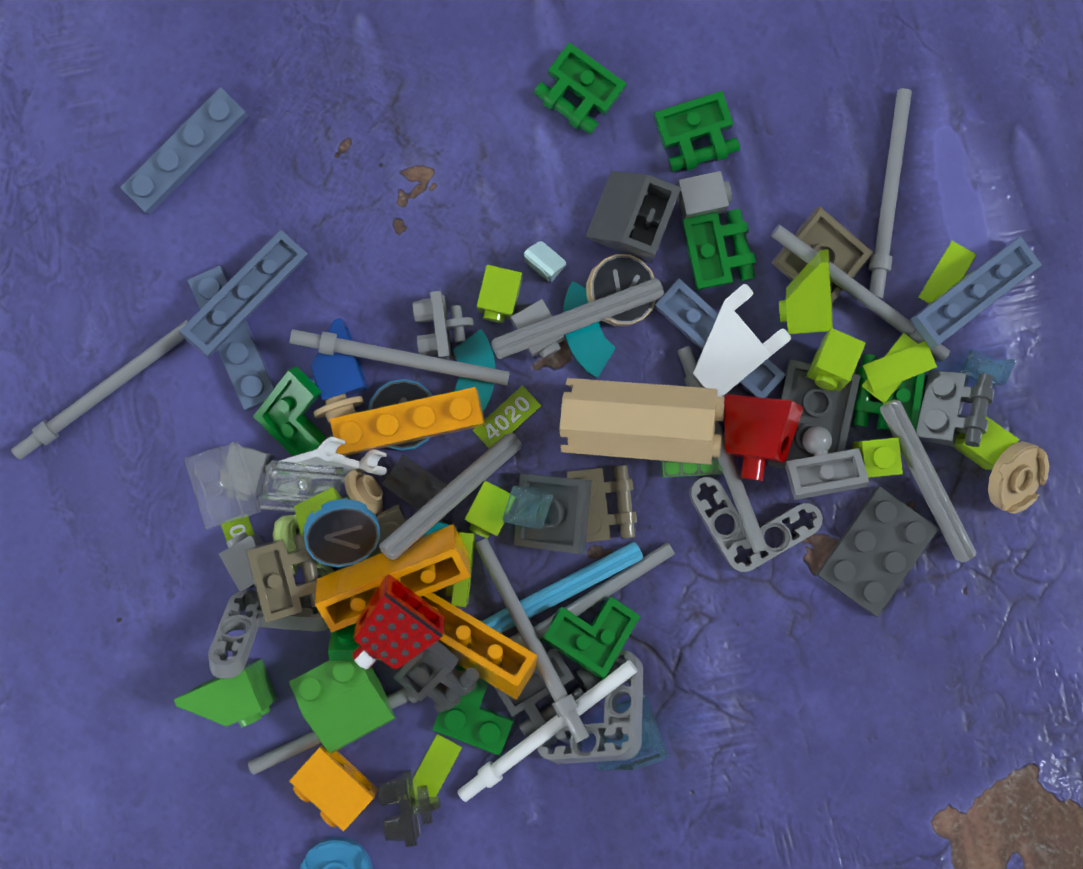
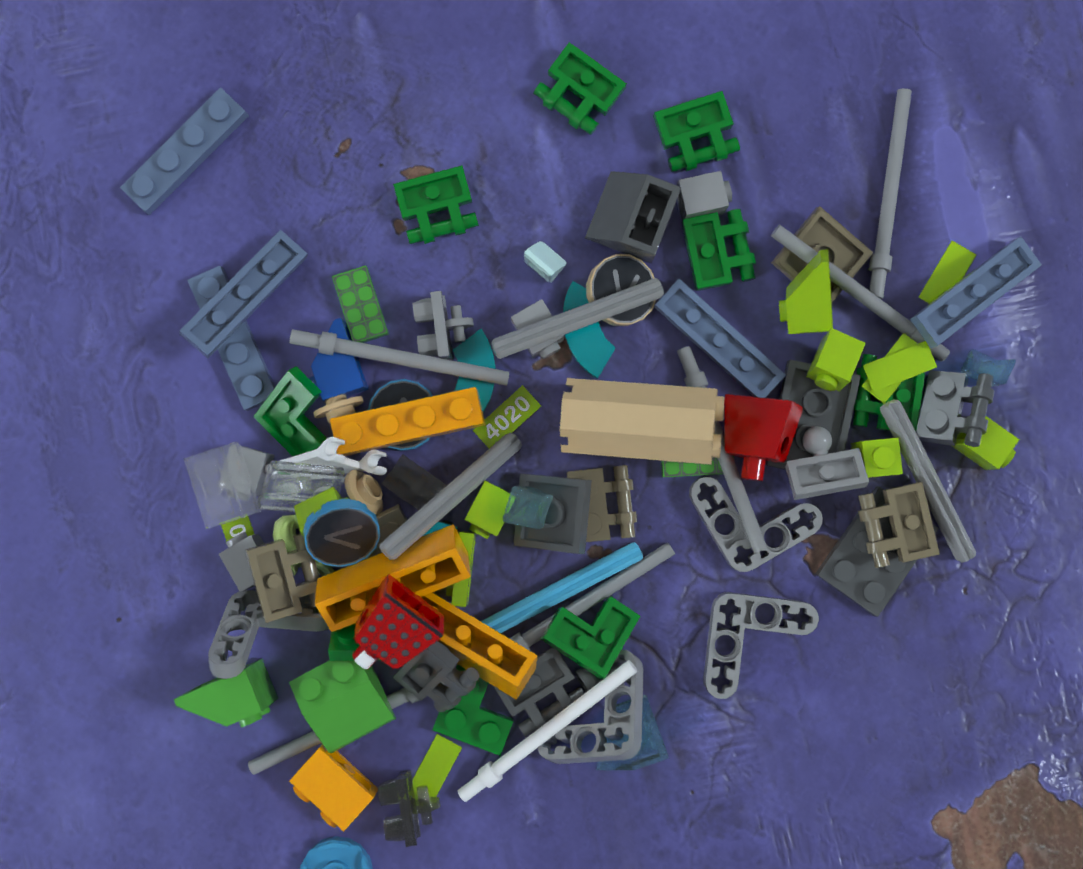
(48, 431): light grey bar -> none
(360, 305): none -> bright green tile
(435, 194): none -> green plate
(499, 293): lime brick -> none
(564, 704): light grey bar -> none
(733, 348): white flag -> none
(746, 619): none -> light grey beam
(909, 522): none -> dark tan plate
(1017, 477): tan tile -> none

